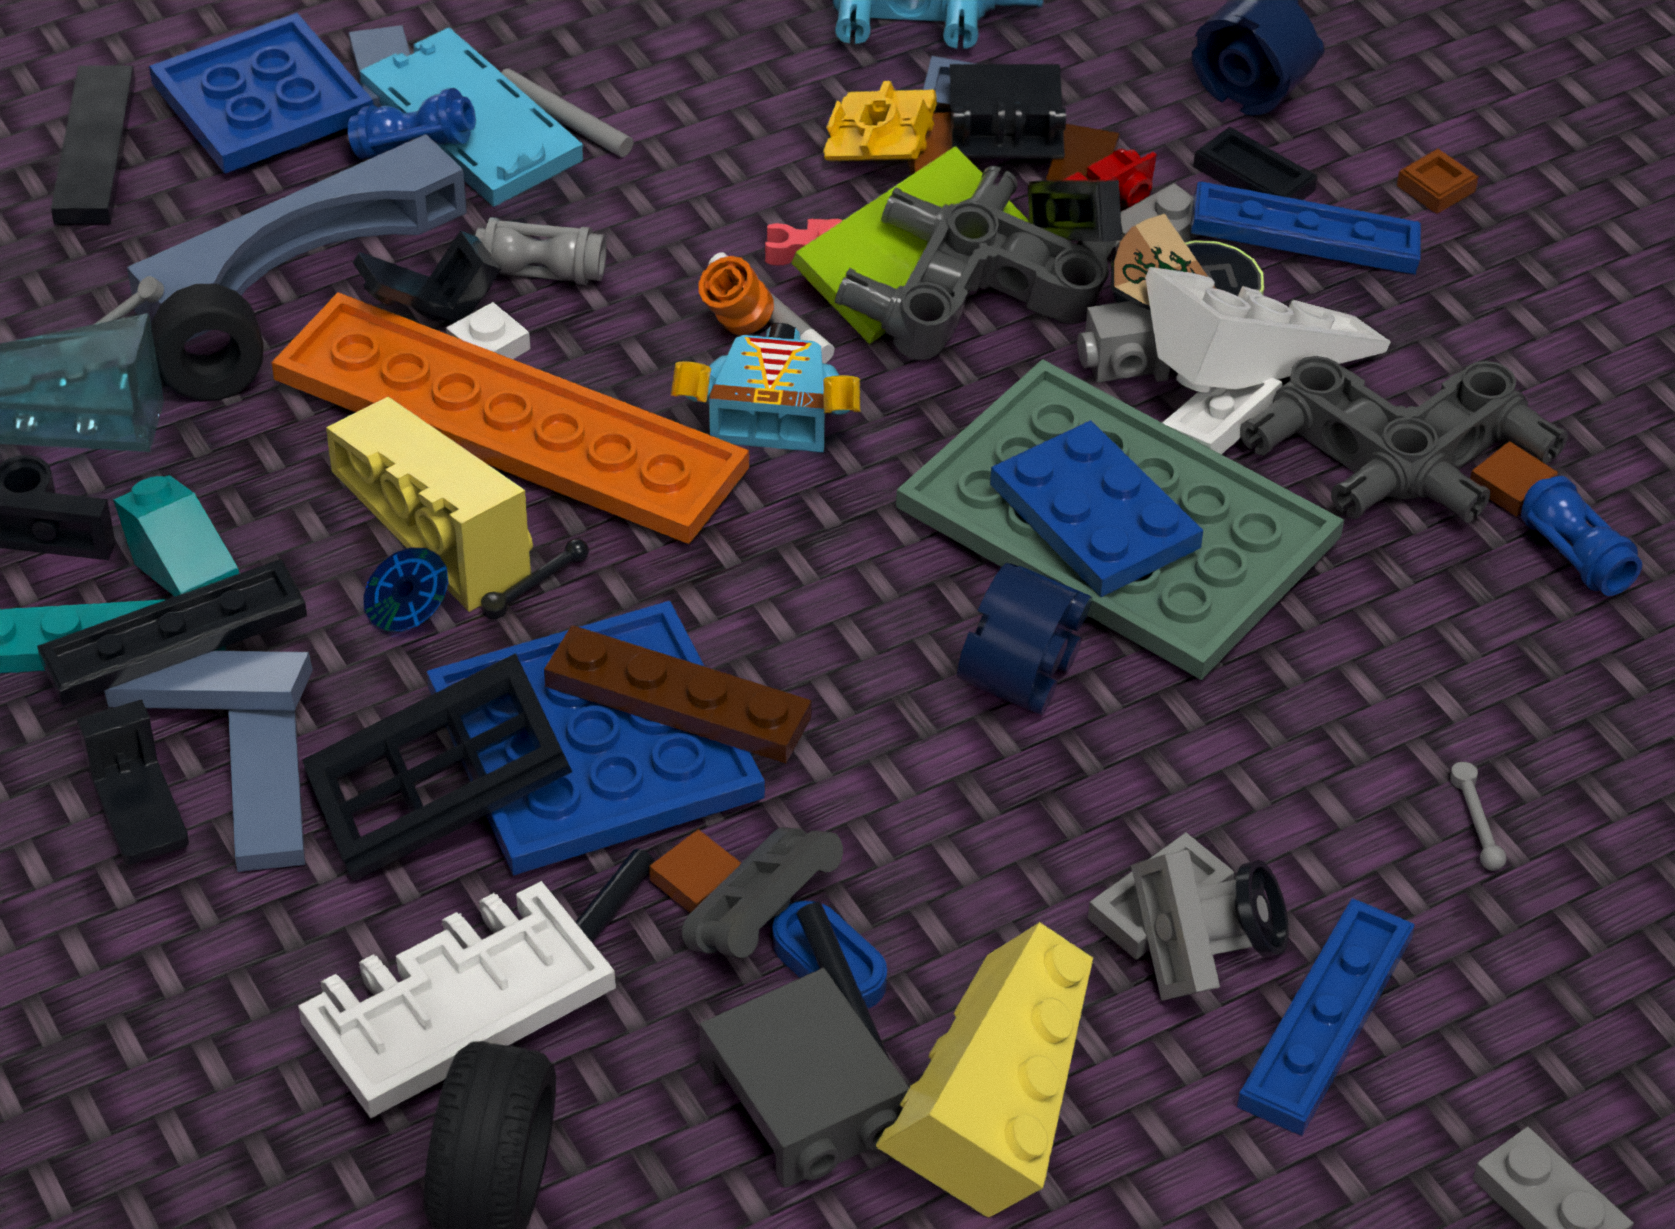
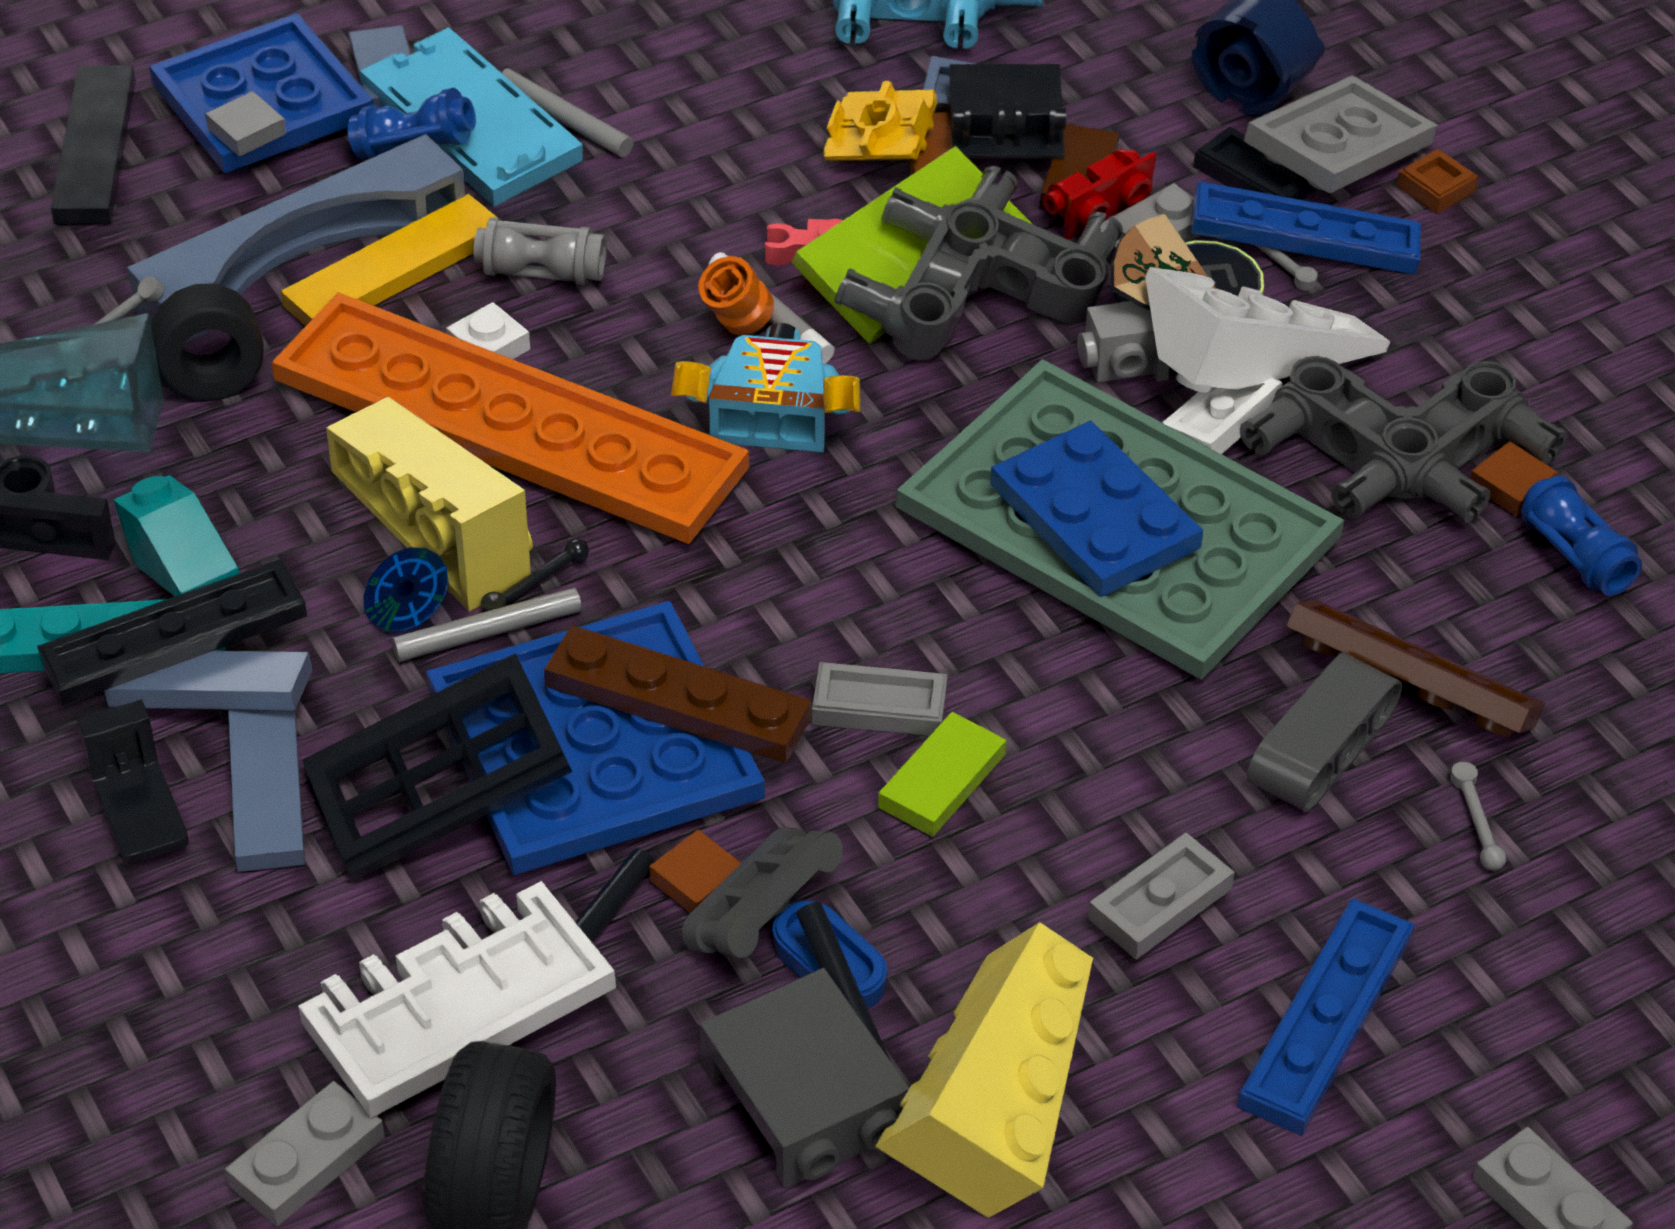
(245, 123): none -> light grey tile
(304, 1153): none -> light grey plate
(393, 261): none -> yellow tile
(449, 292): black bracket -> none
(486, 624): none -> light grey bar
(879, 699): none -> light grey tile
(942, 774): none -> lime tile
(1023, 637): dark blue brick -> none
(1076, 208): black tile -> none
(1194, 922): light grey piece -> none
(1304, 277): none -> light grey hinge
(1324, 732): none -> dark grey beam
(1340, 134): none -> light grey plate
(1438, 679): none -> reddish brown plate

